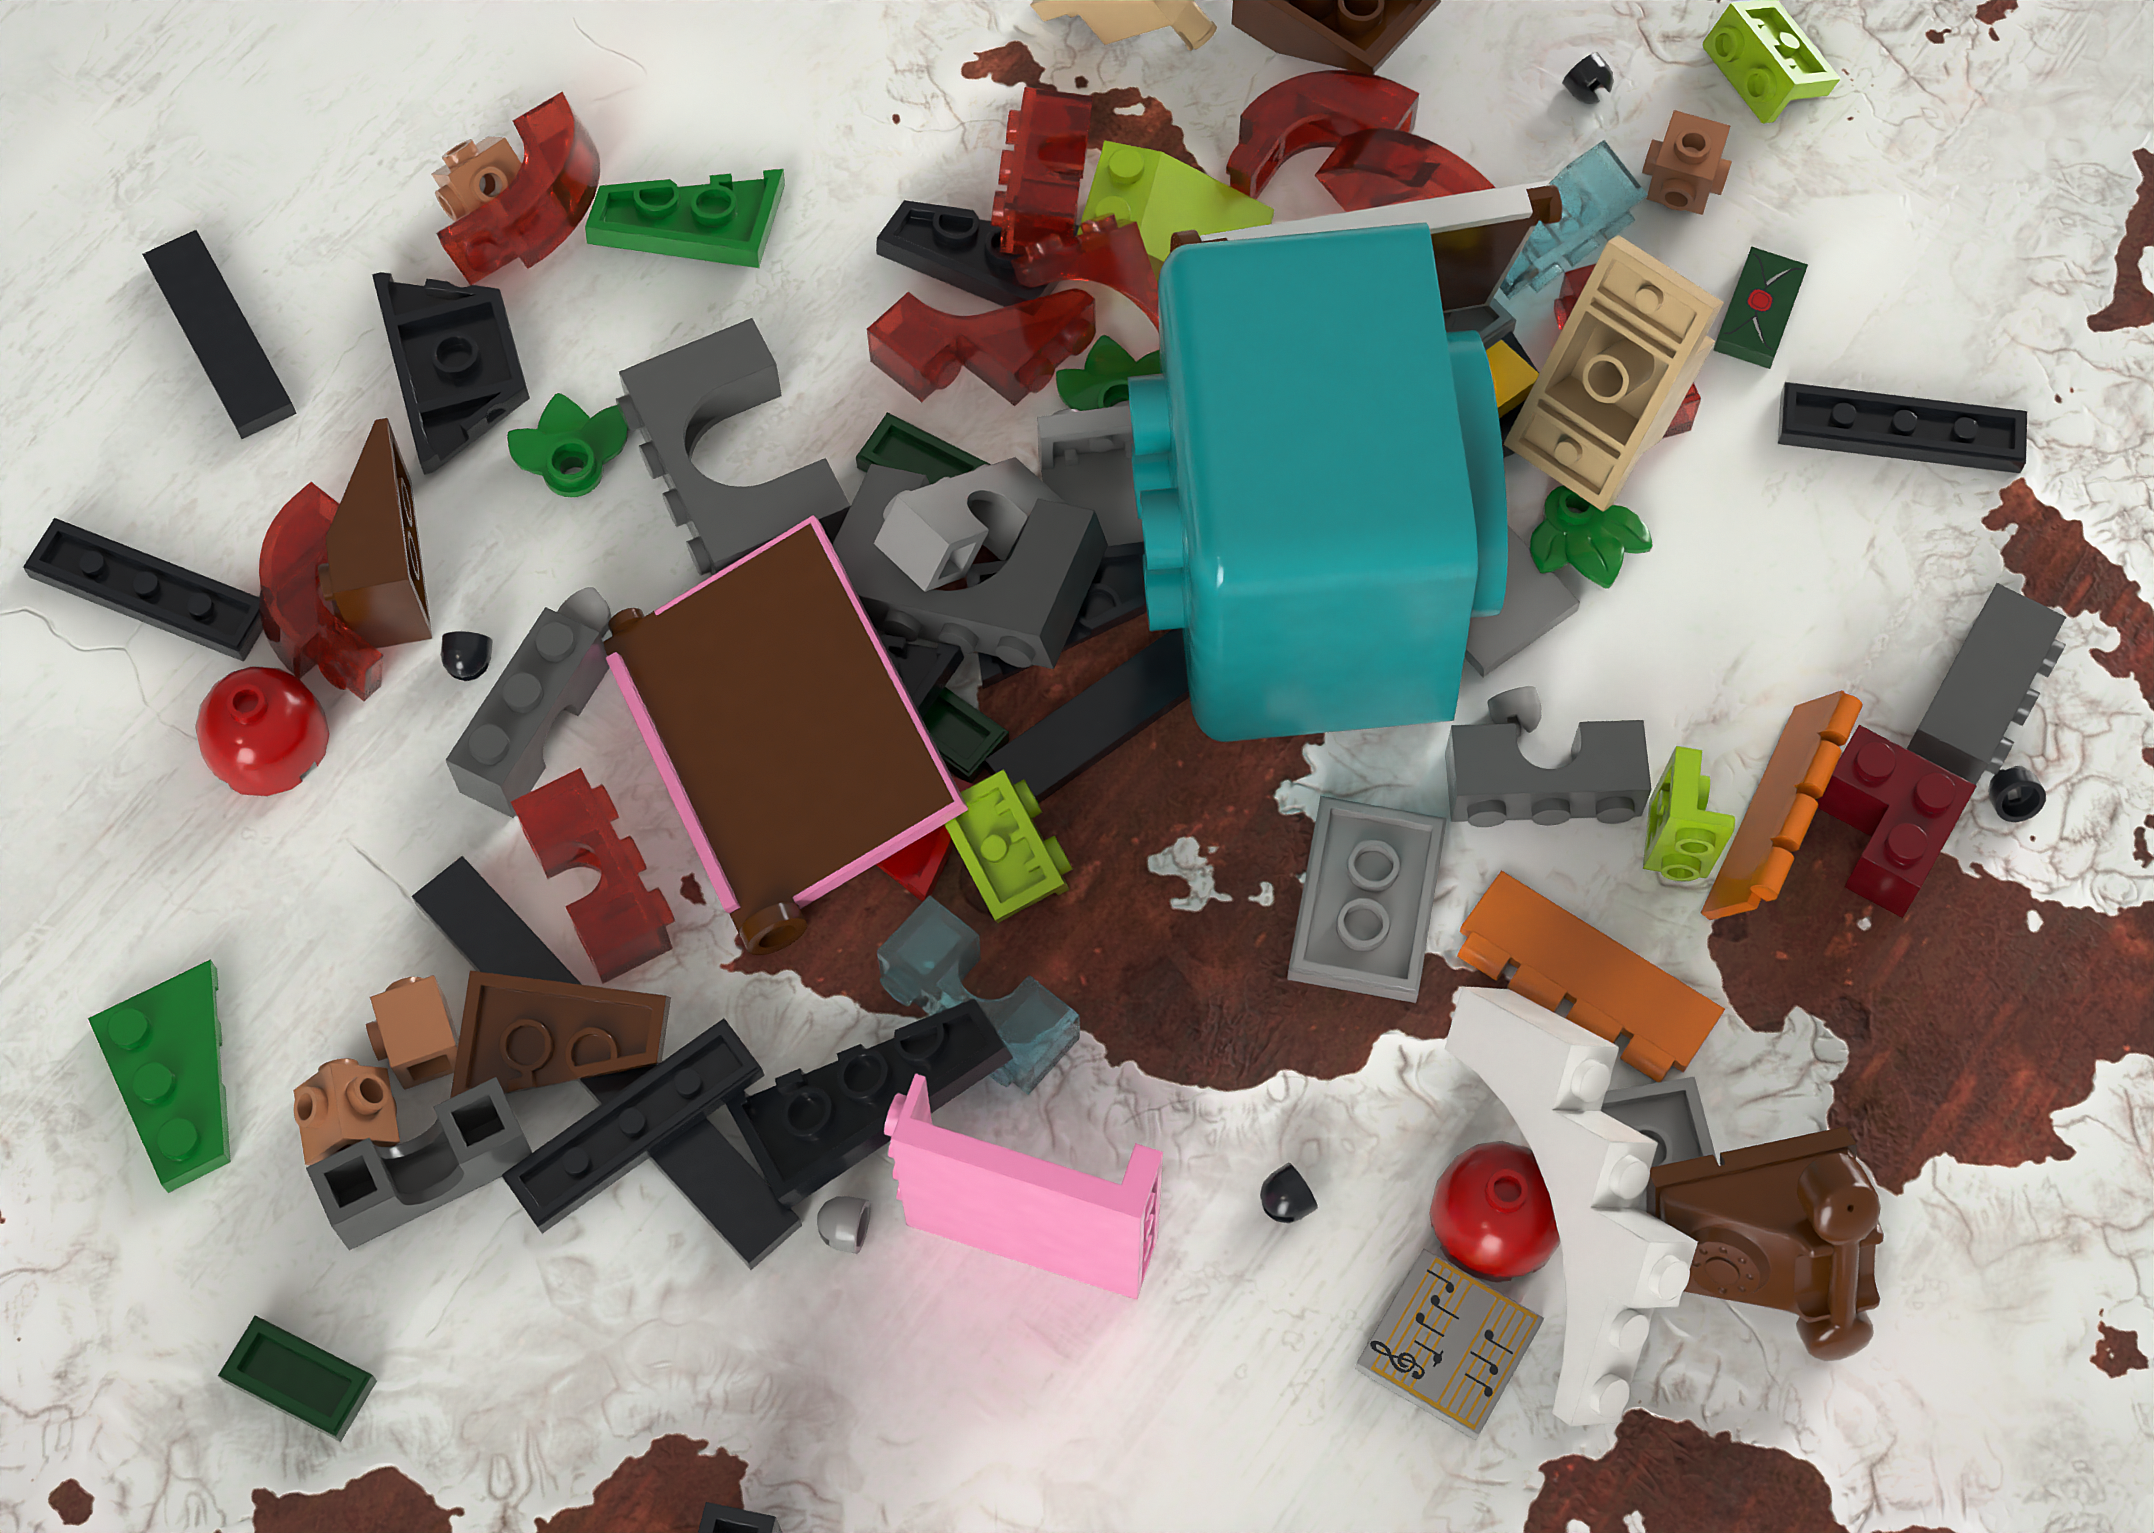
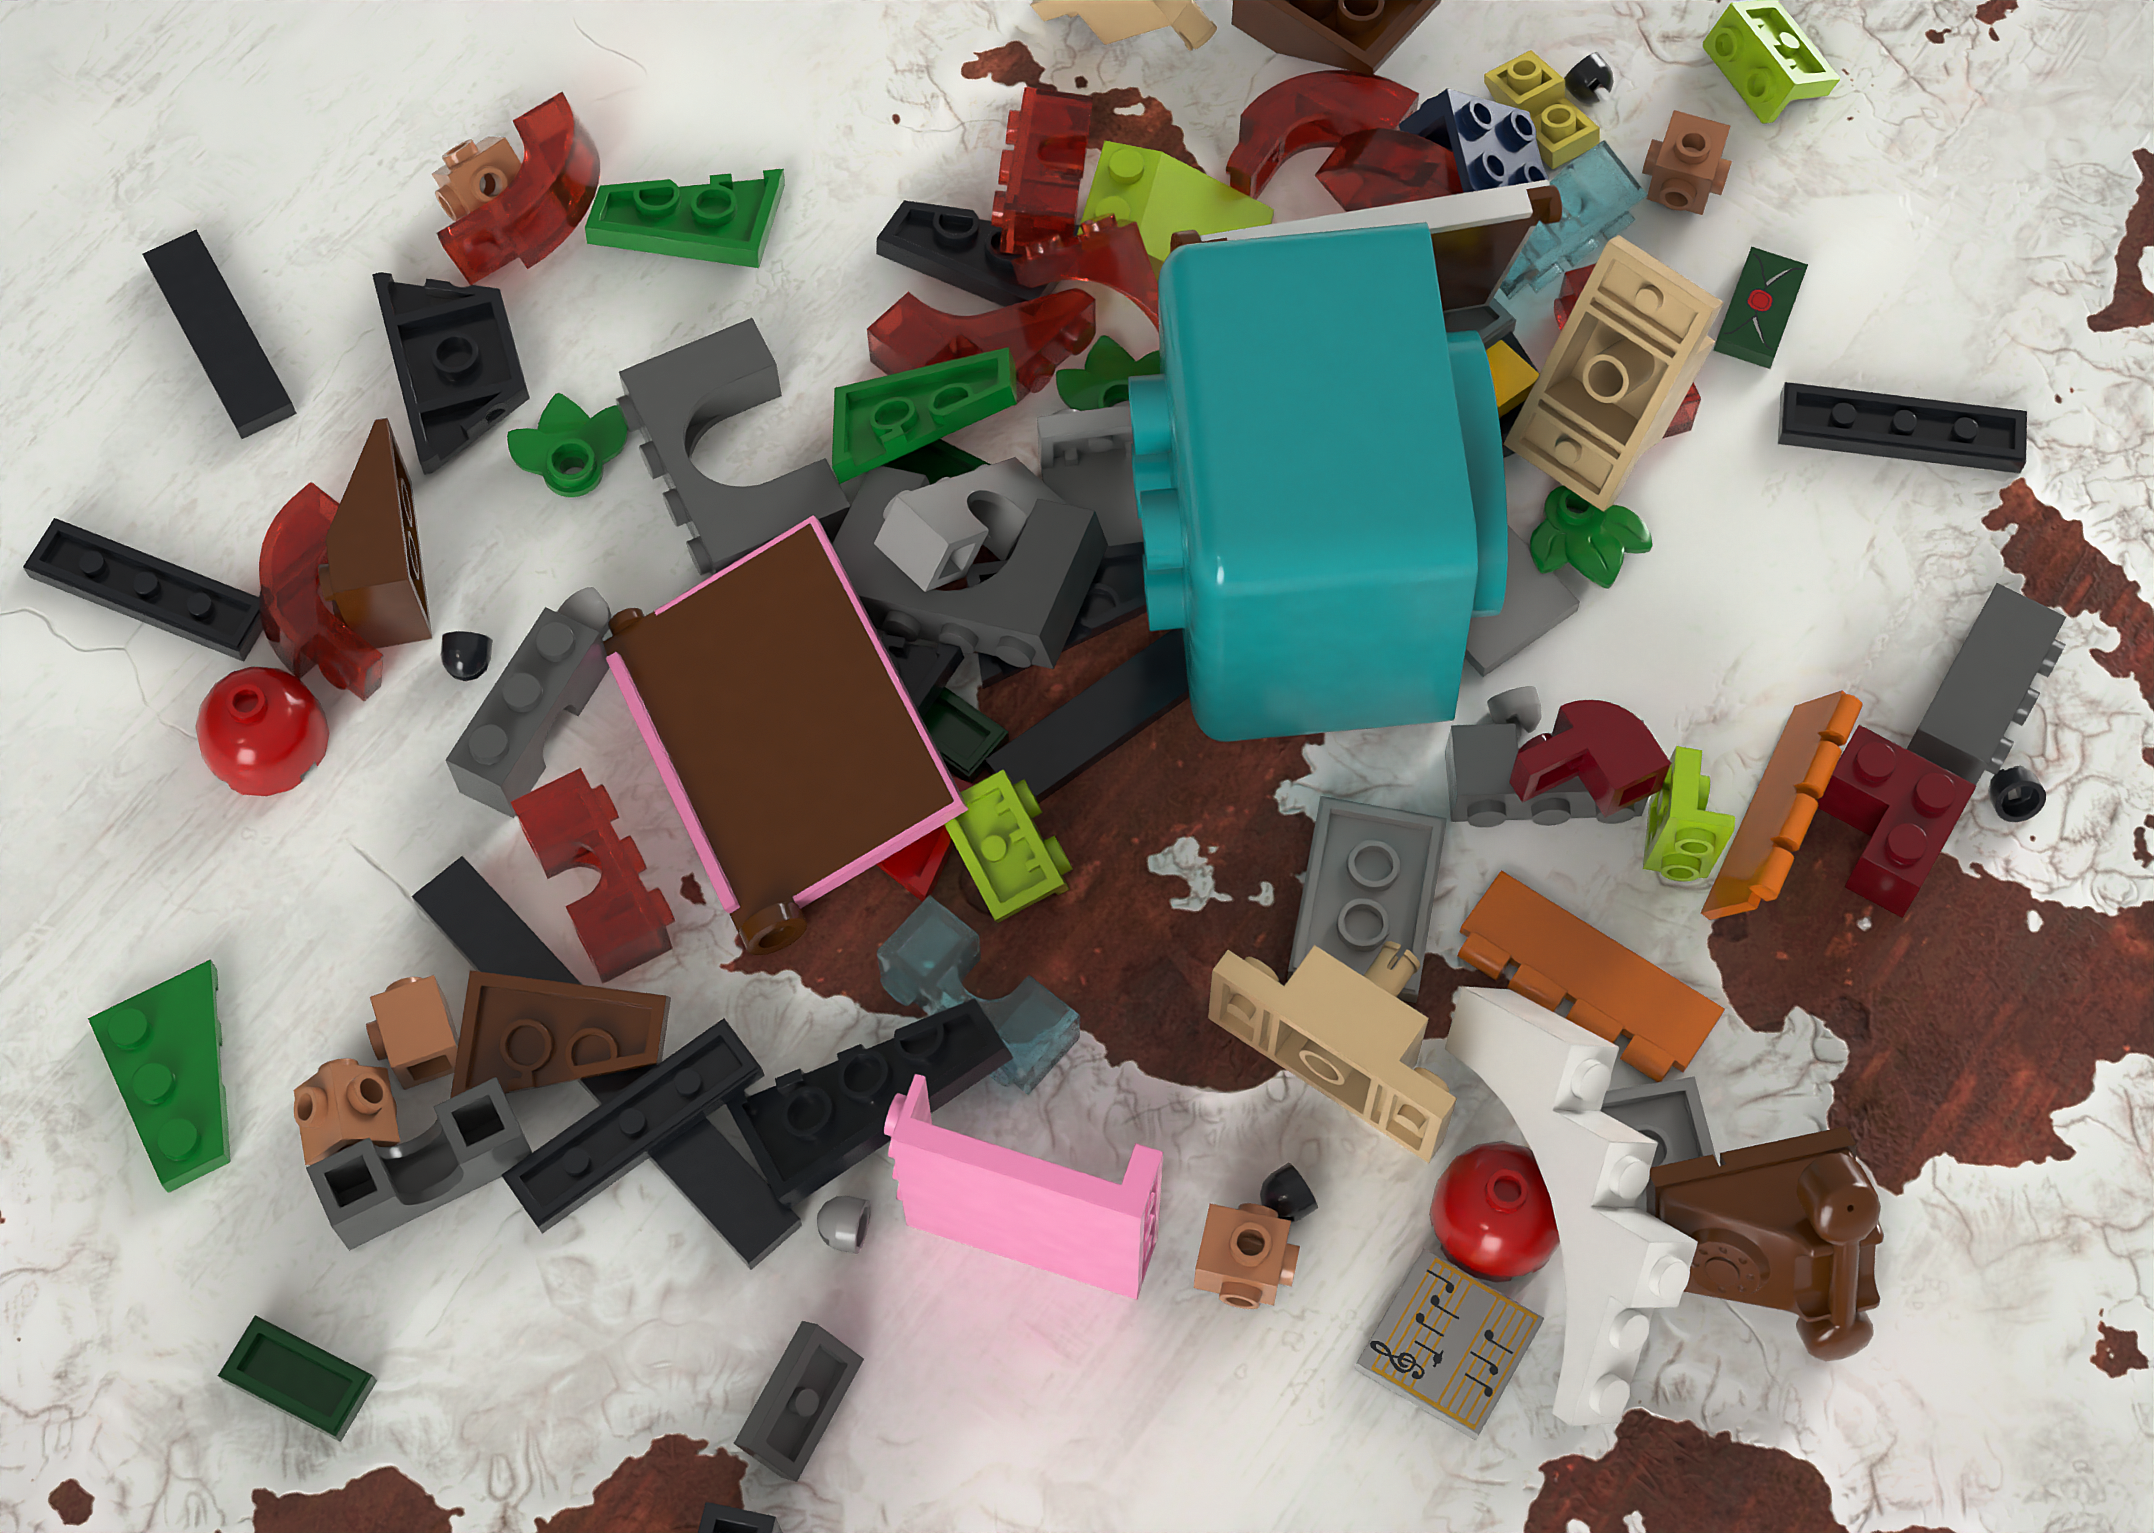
(799, 1401): none -> dark grey plate
(916, 407): none -> green wing
(1245, 1255): none -> nougat brick
(1342, 1037): none -> tan brick
(1489, 140): none -> dark blue bracket
(1535, 87): none -> light yellow slope
(1602, 747): none -> dark red brick

